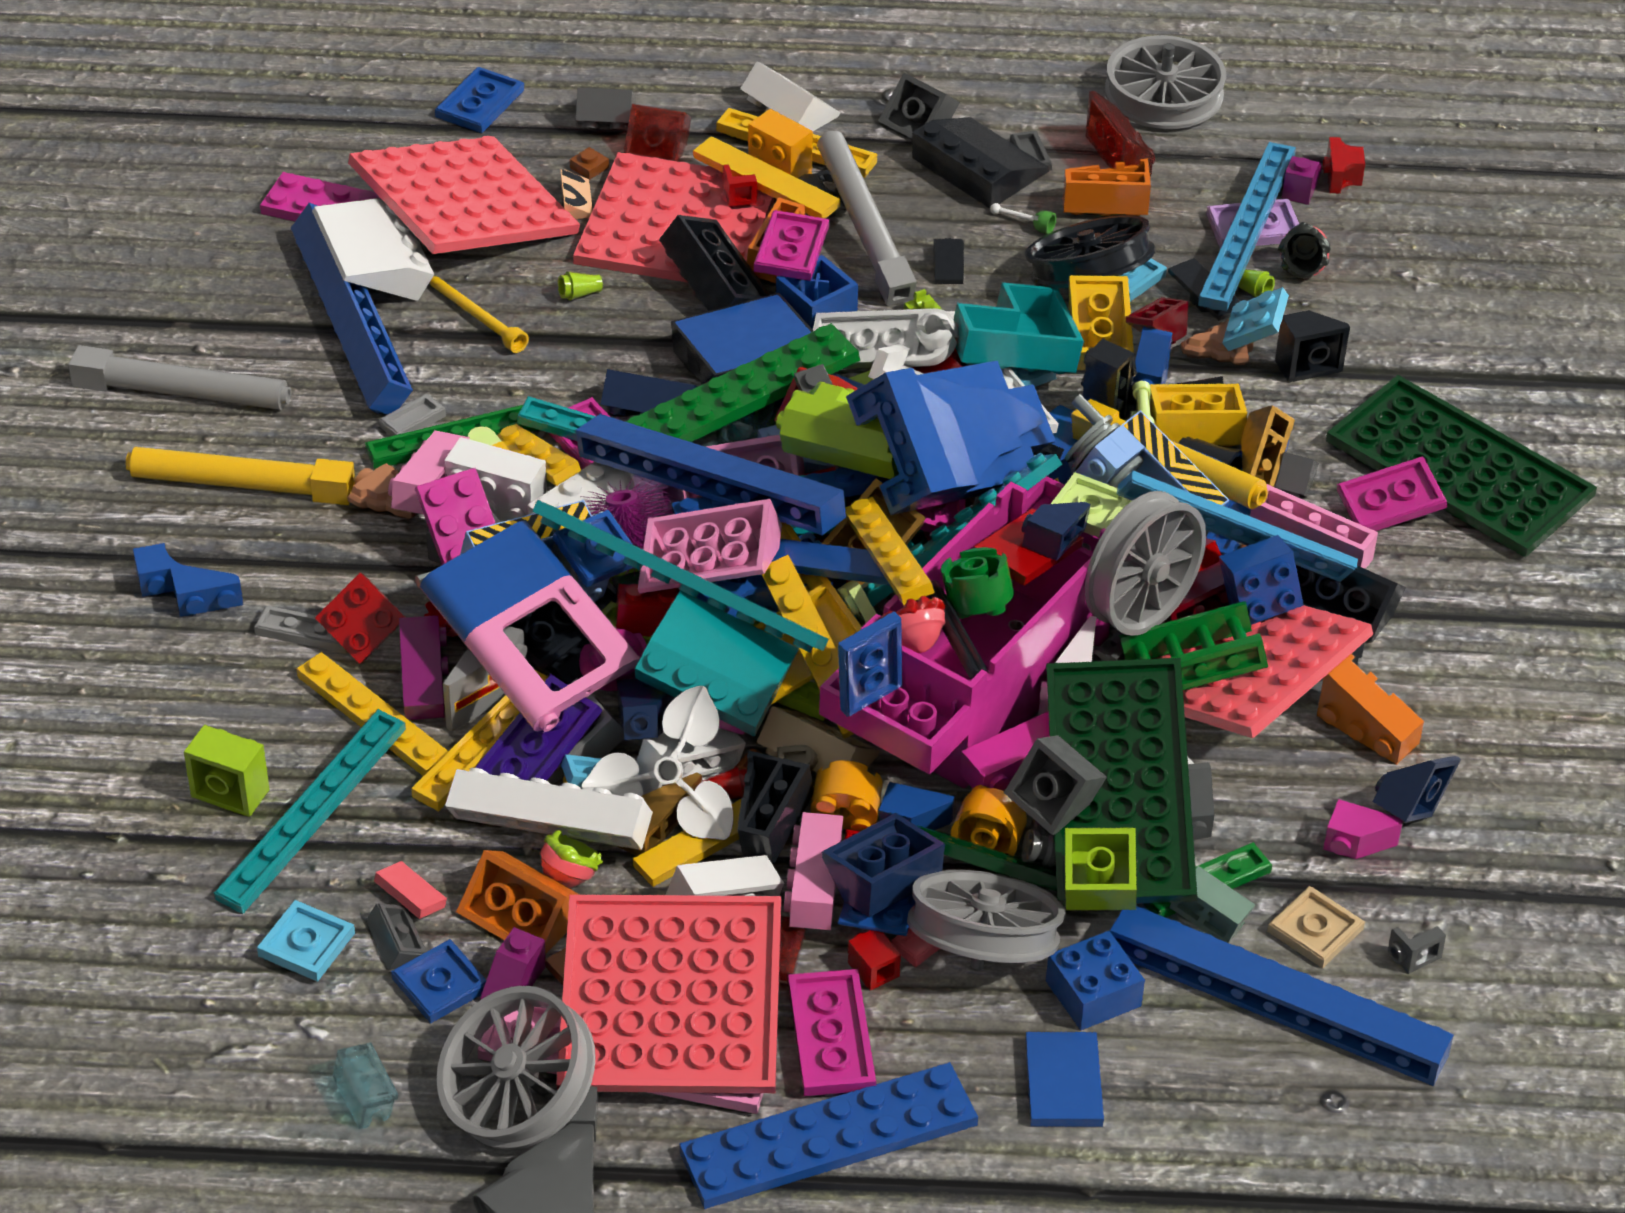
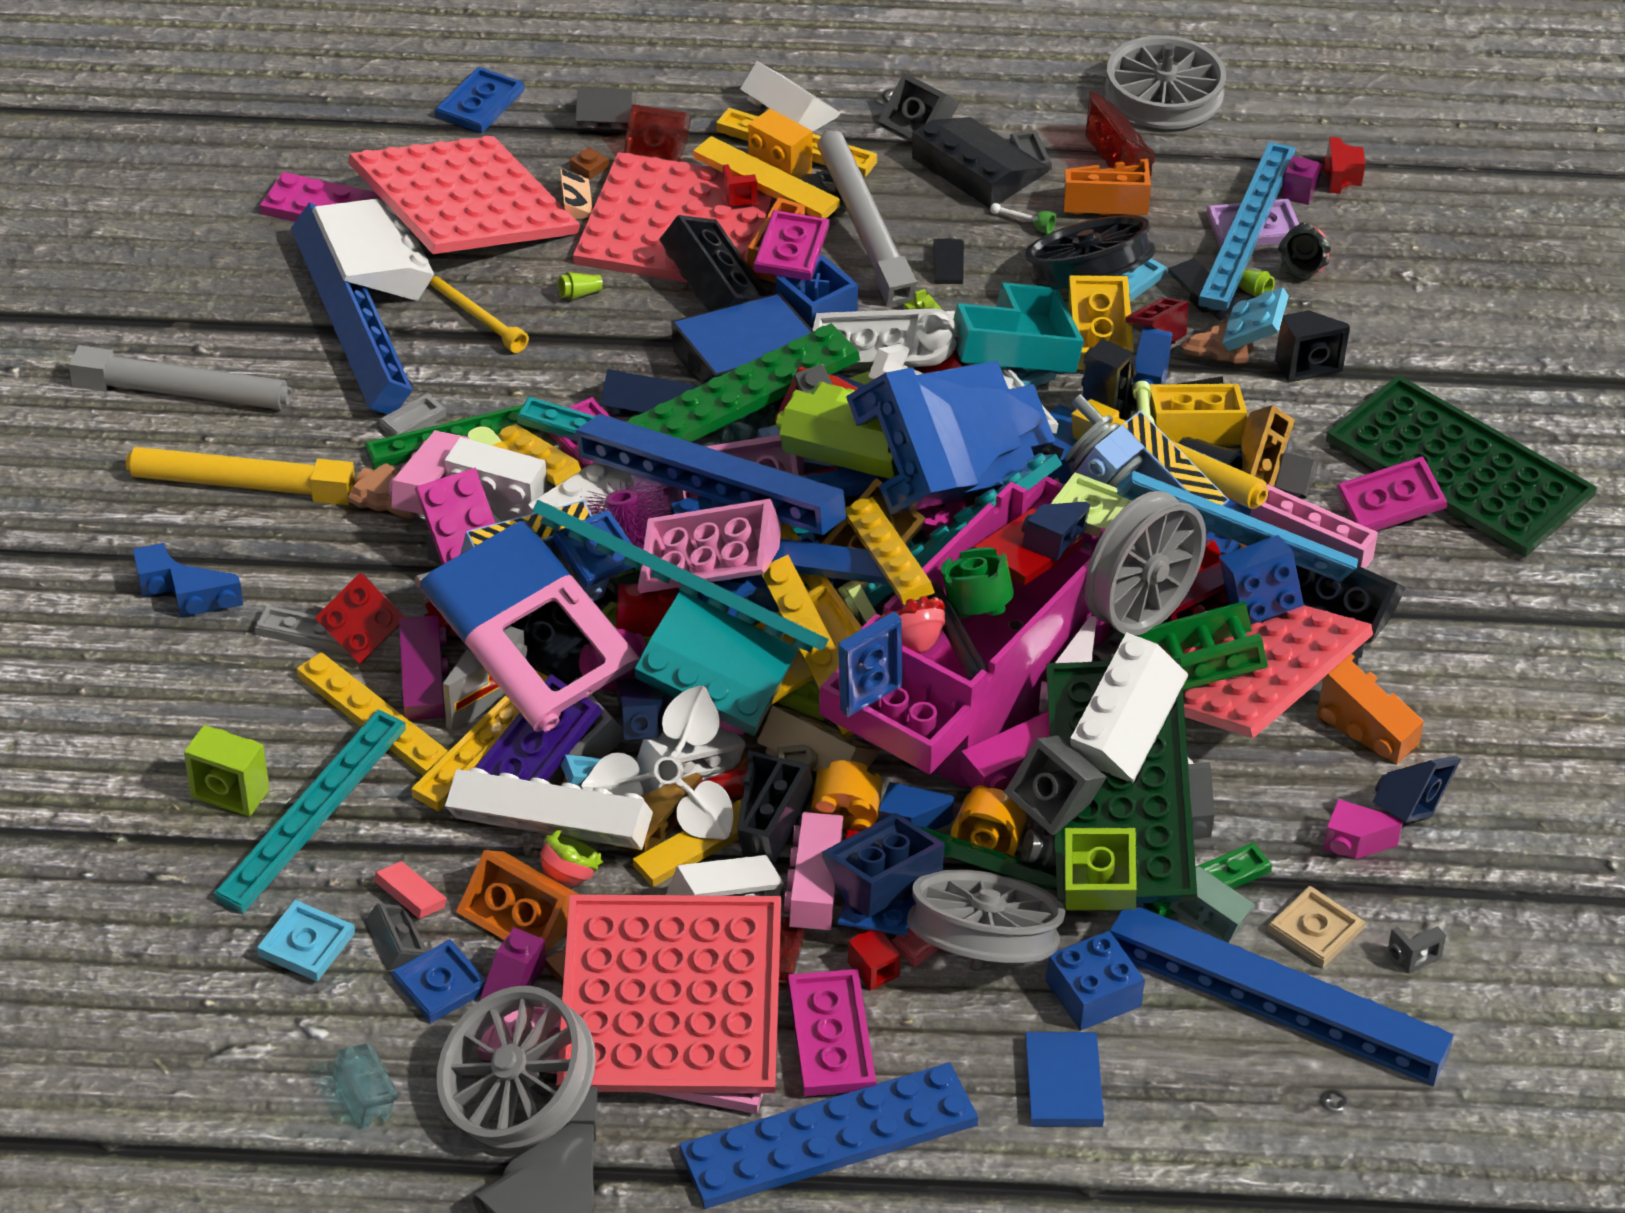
(1128, 708): none -> white slope

